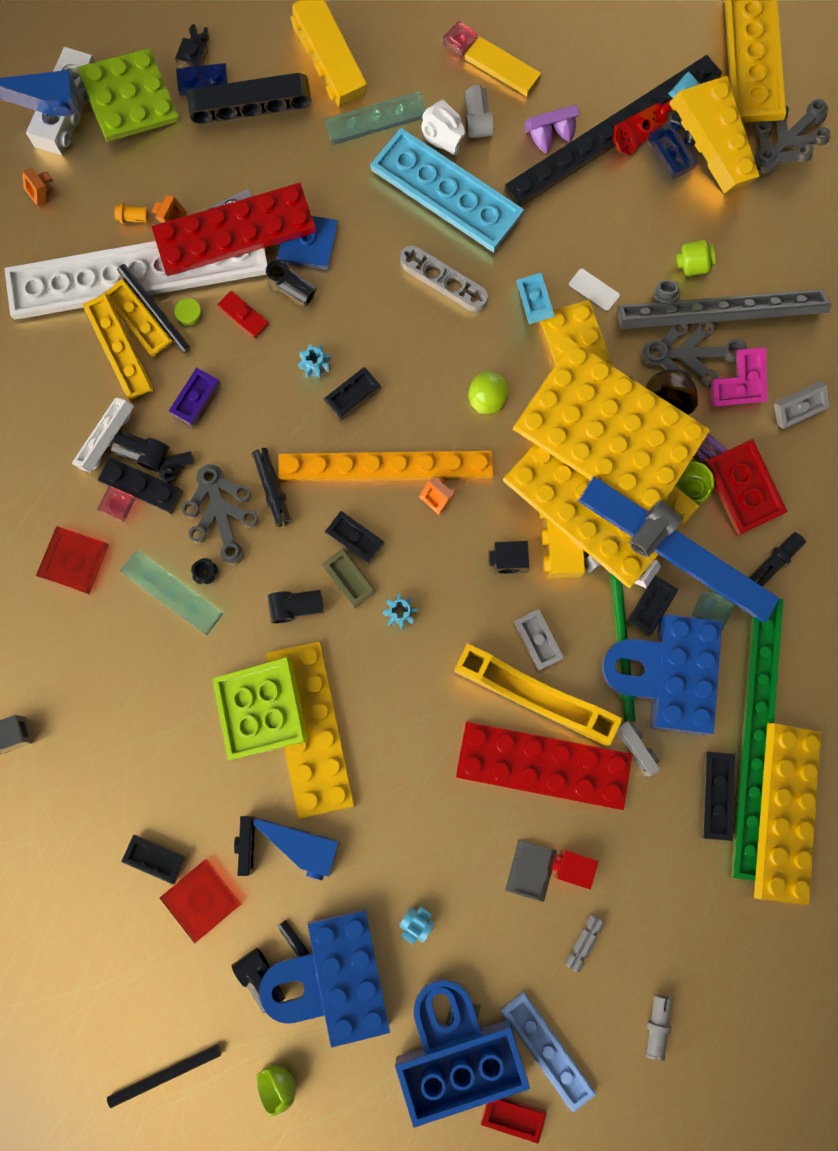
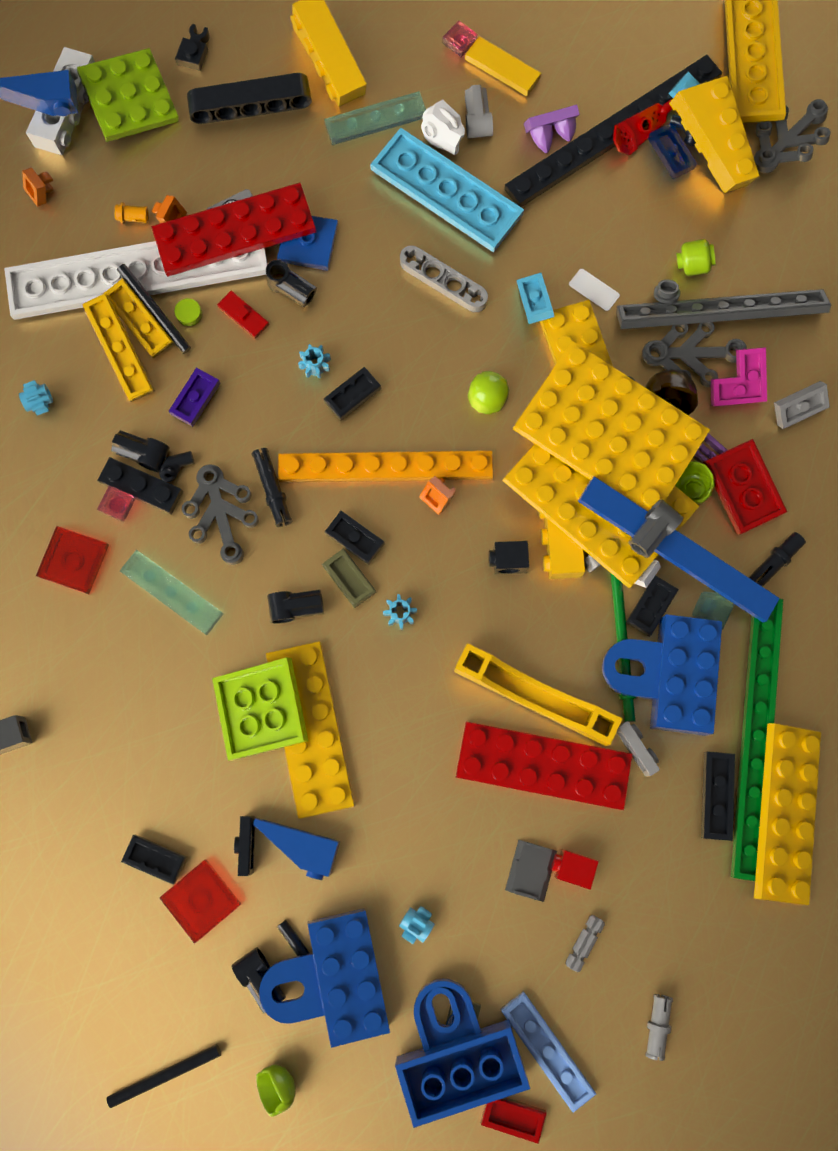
(35, 397): none -> medium azure gear
(103, 434): white plate -> none
(199, 566): black plate -> none
(200, 76): clear blue plate -> none
(538, 640): light grey plate -> none

